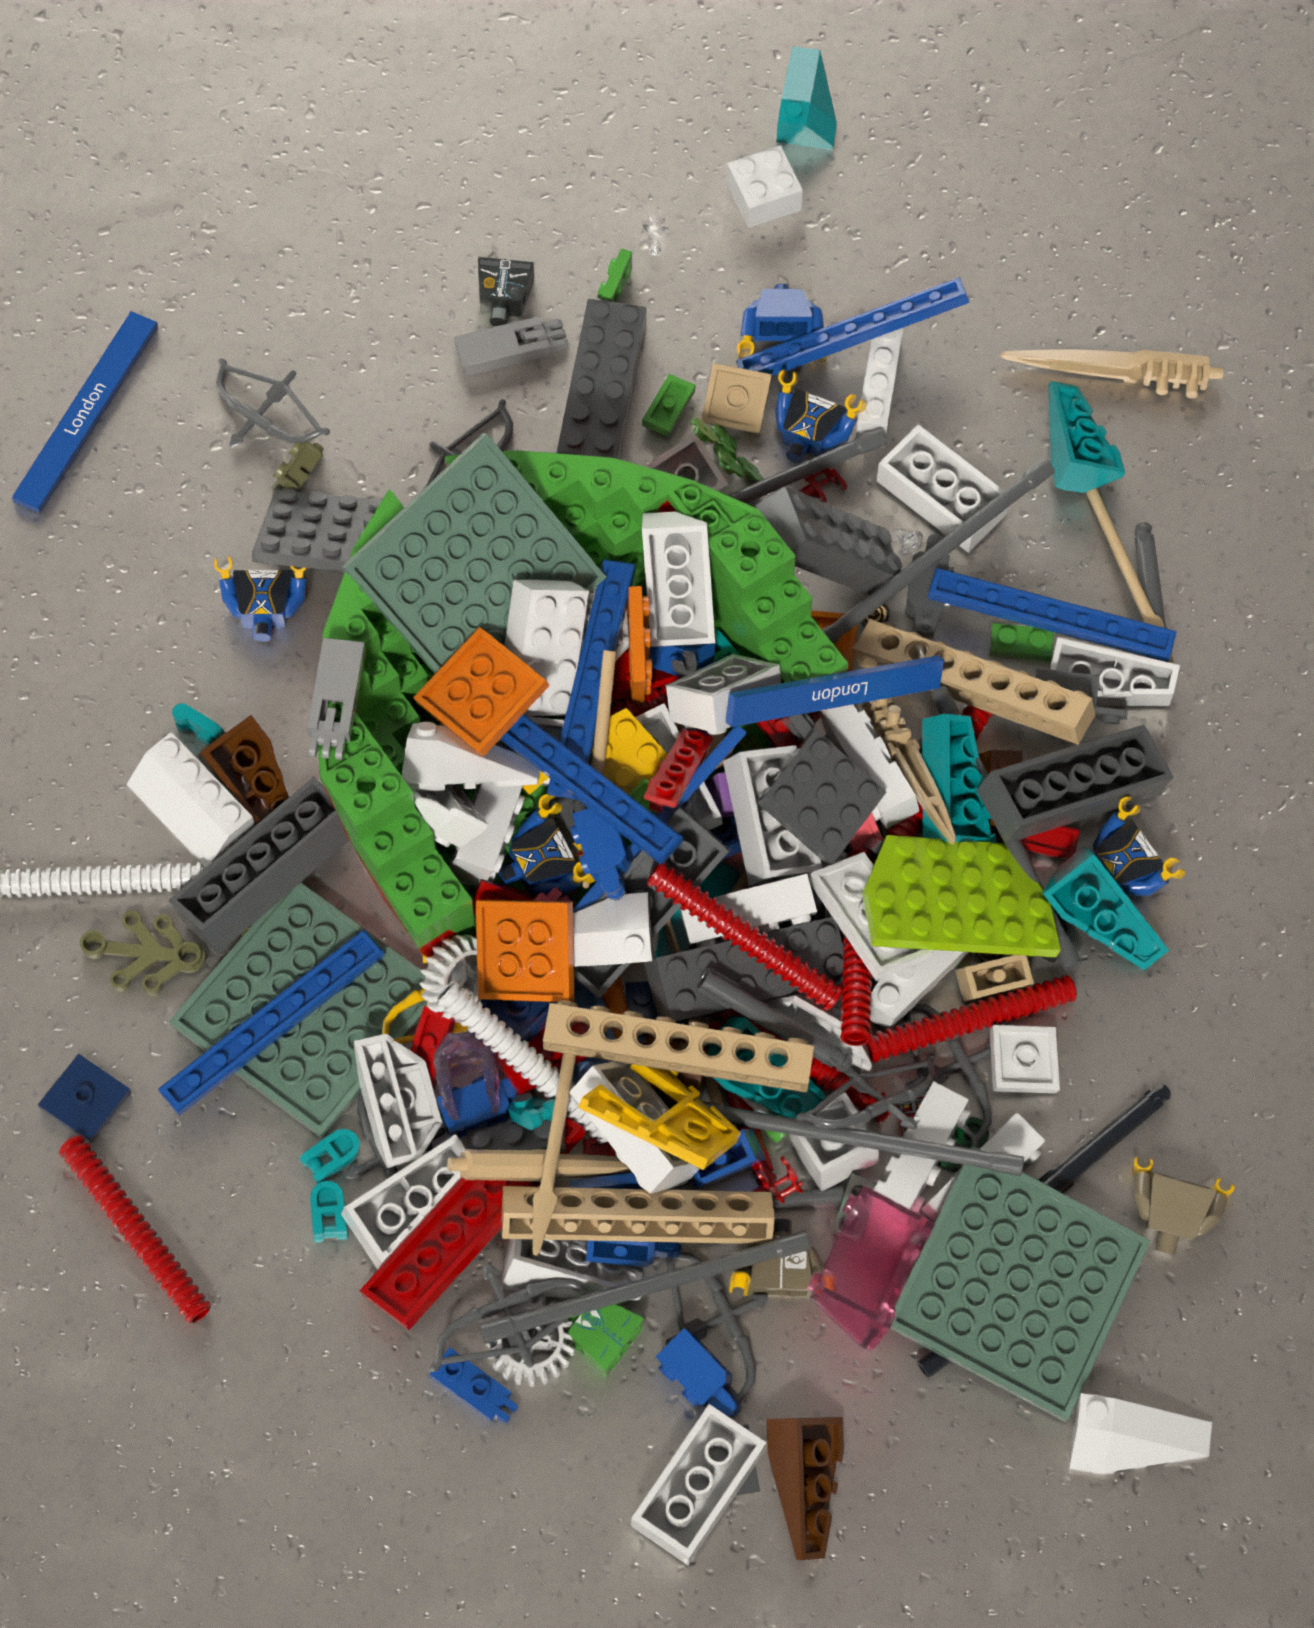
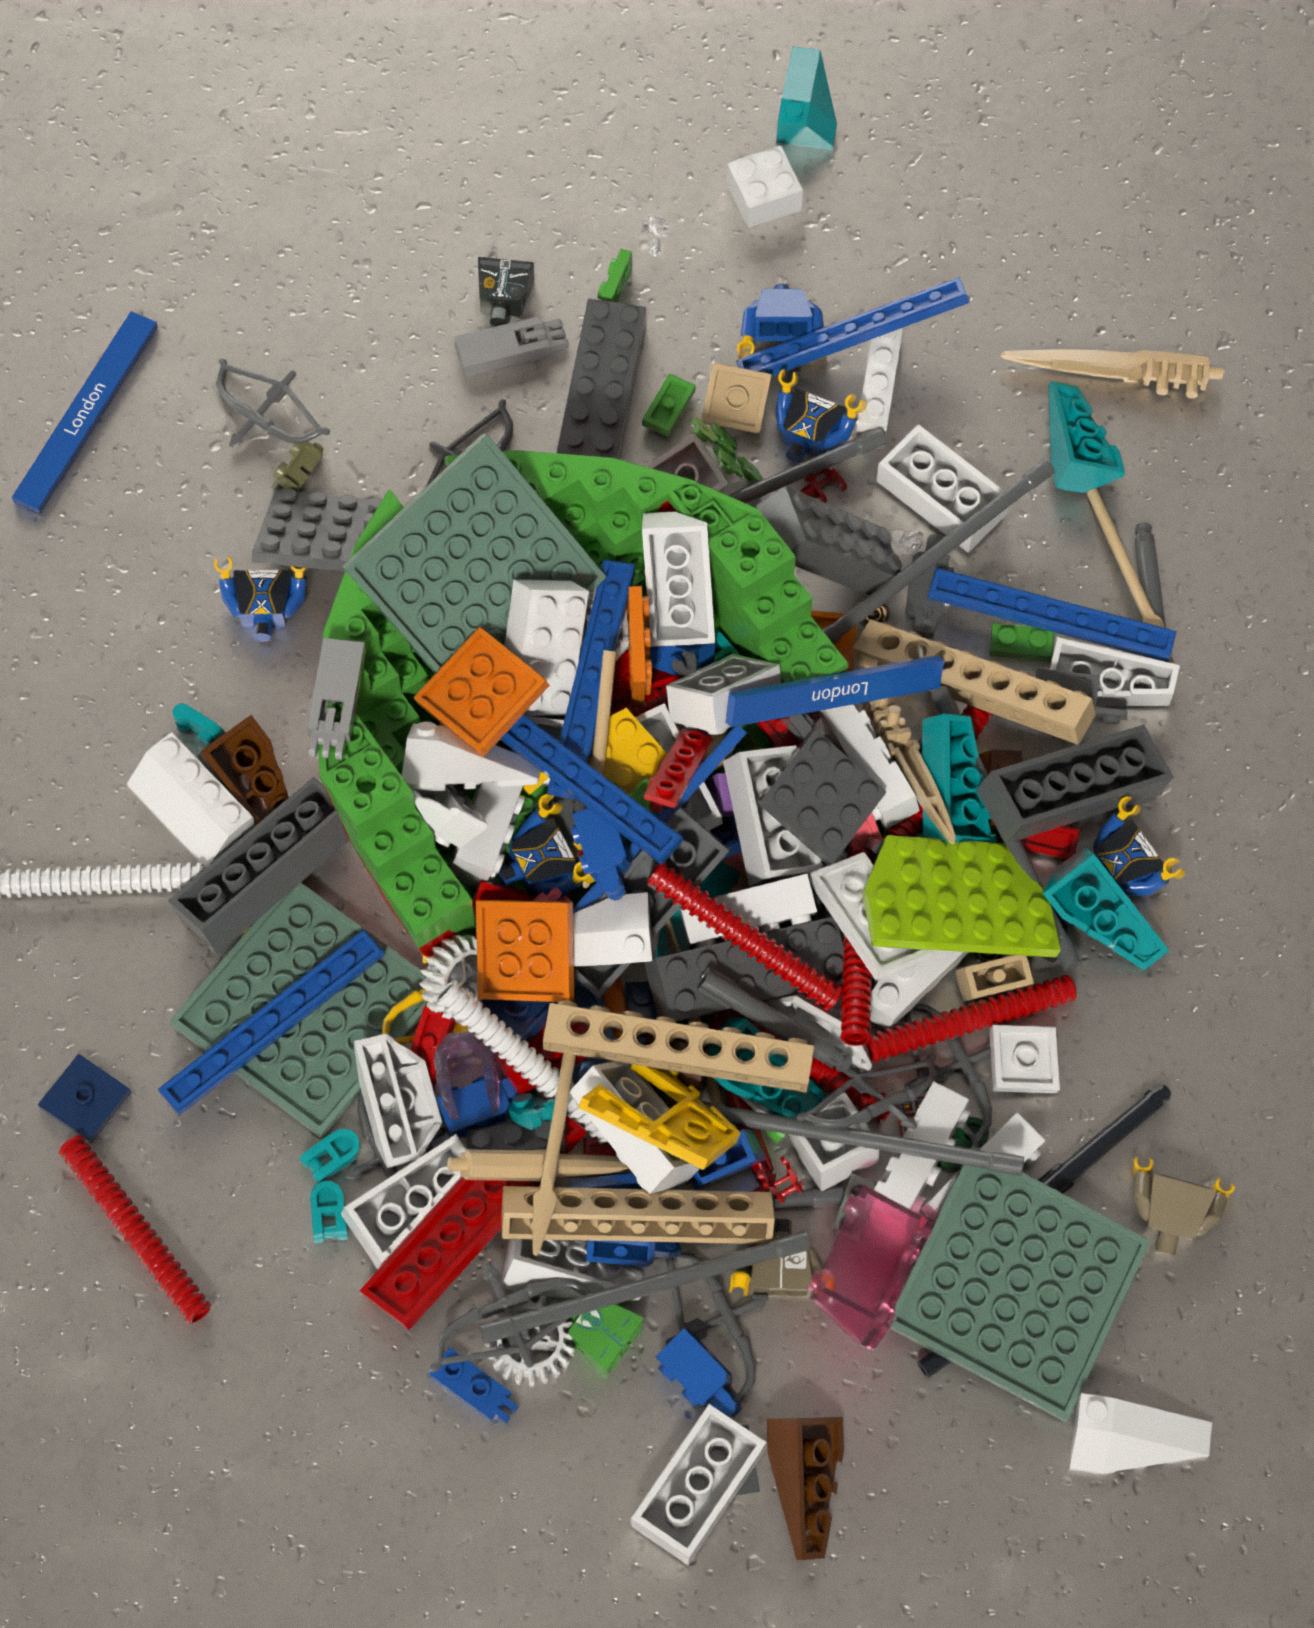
(147, 953): olive plant -> none

